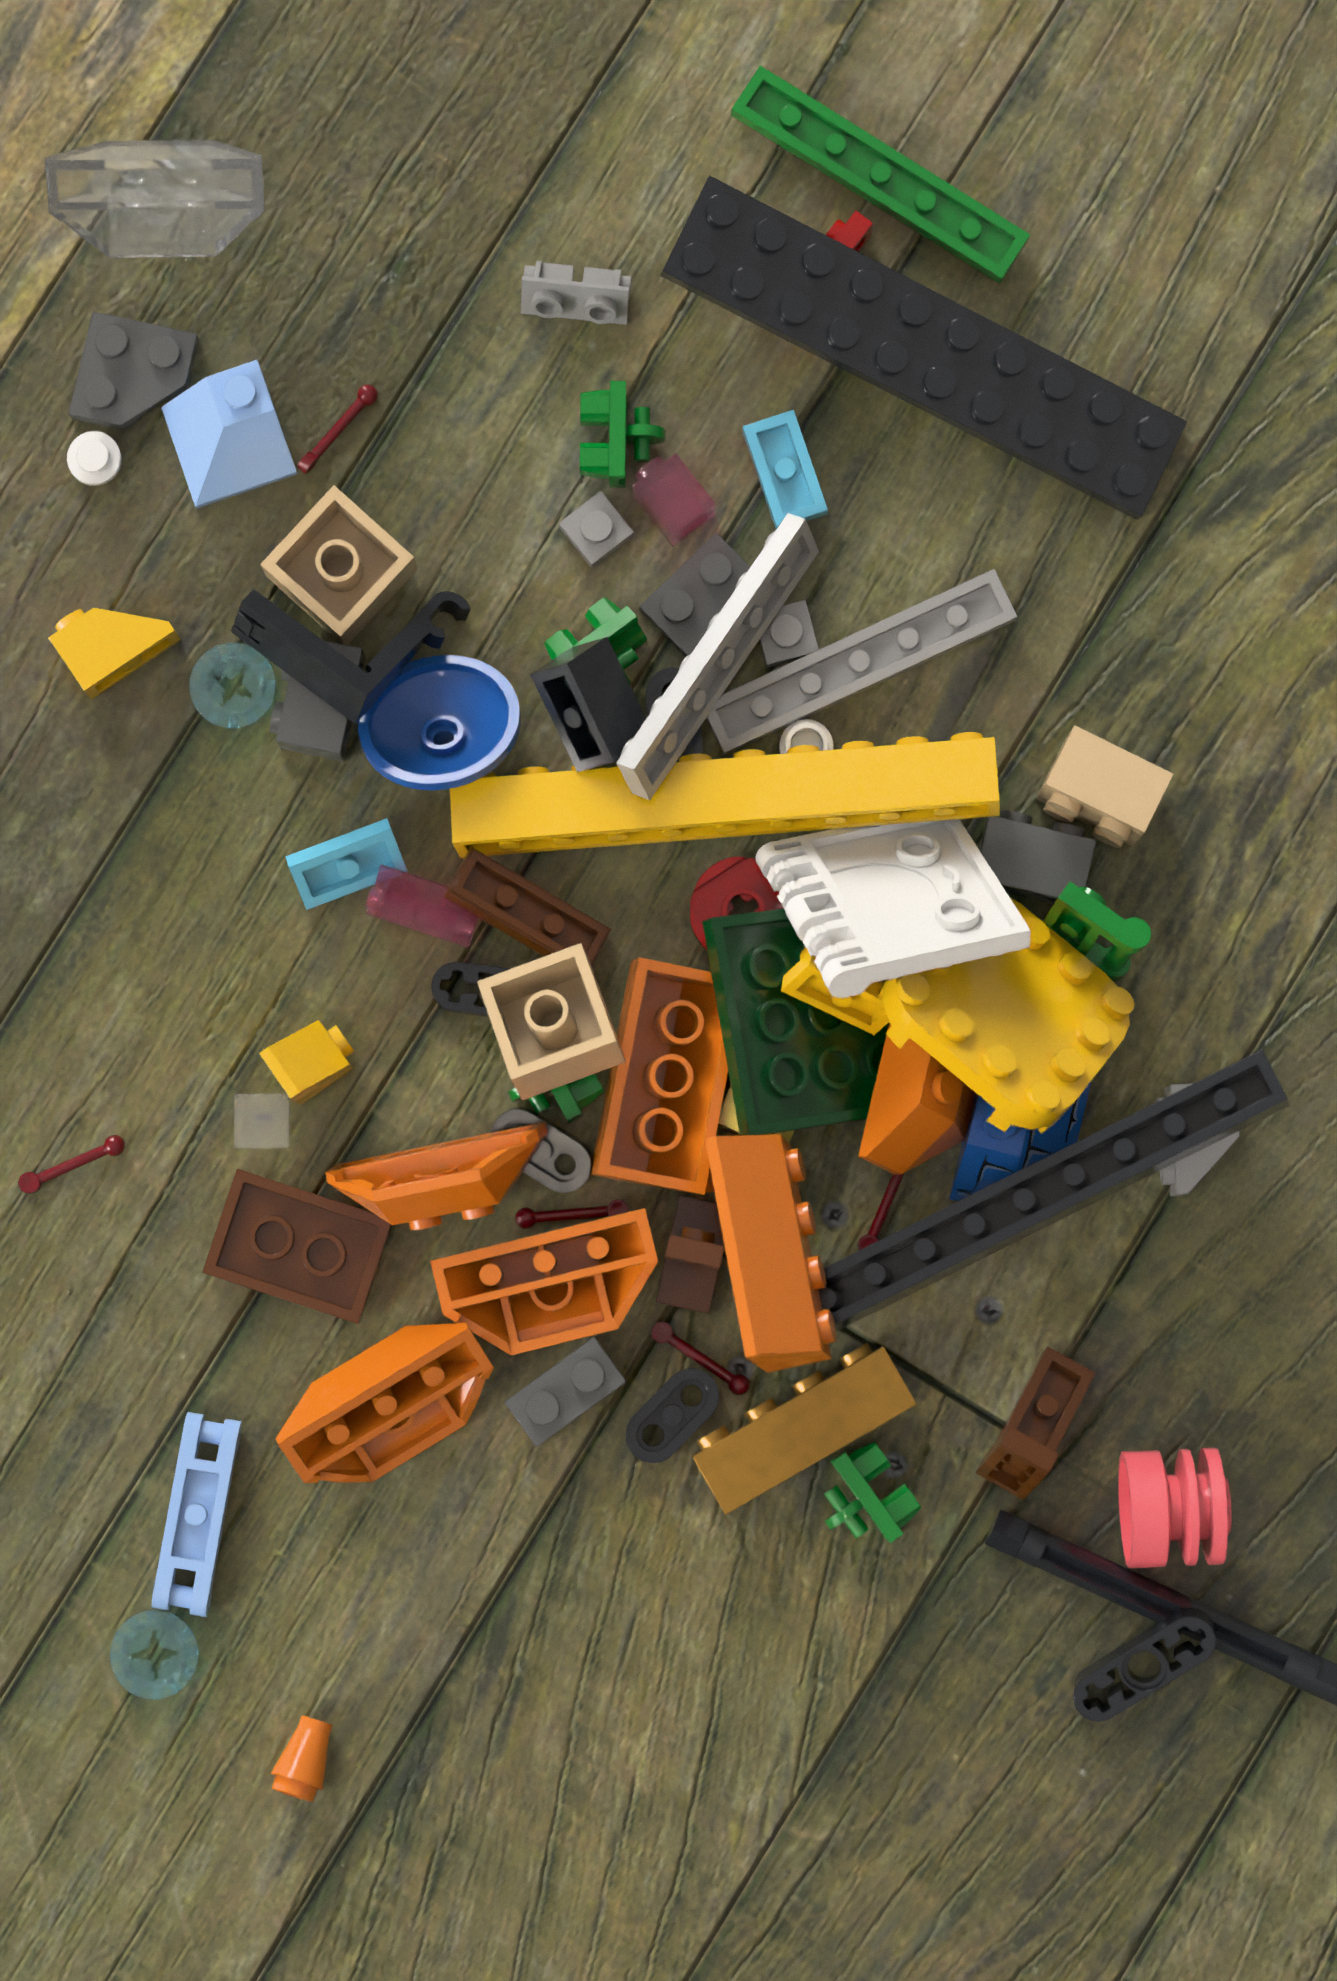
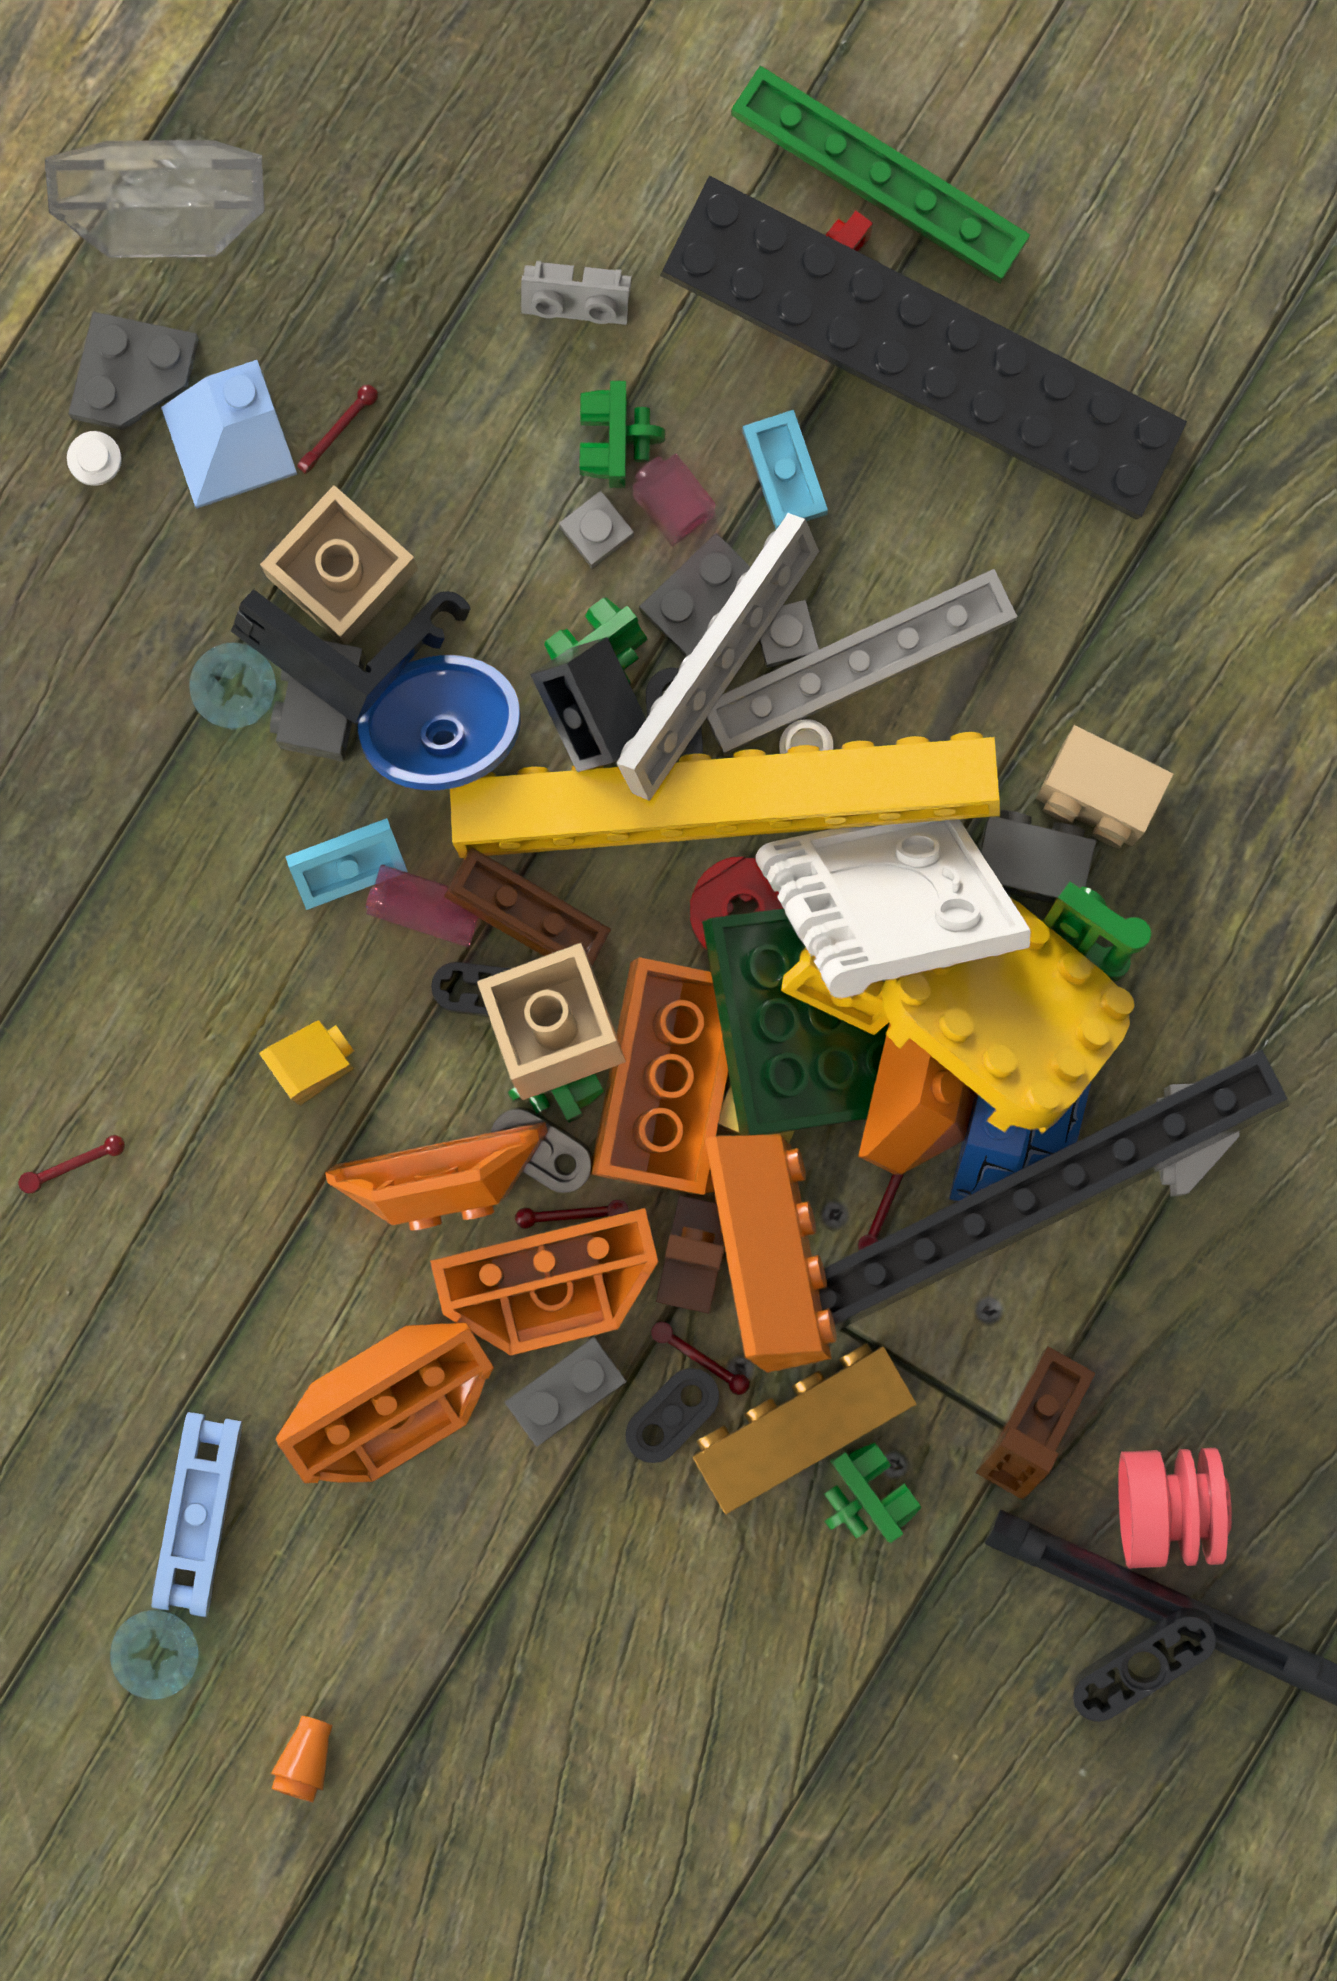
(109, 645): yellow slope -> none
(261, 1121): clear tile -> none
(297, 1246): reddish brown plate -> none

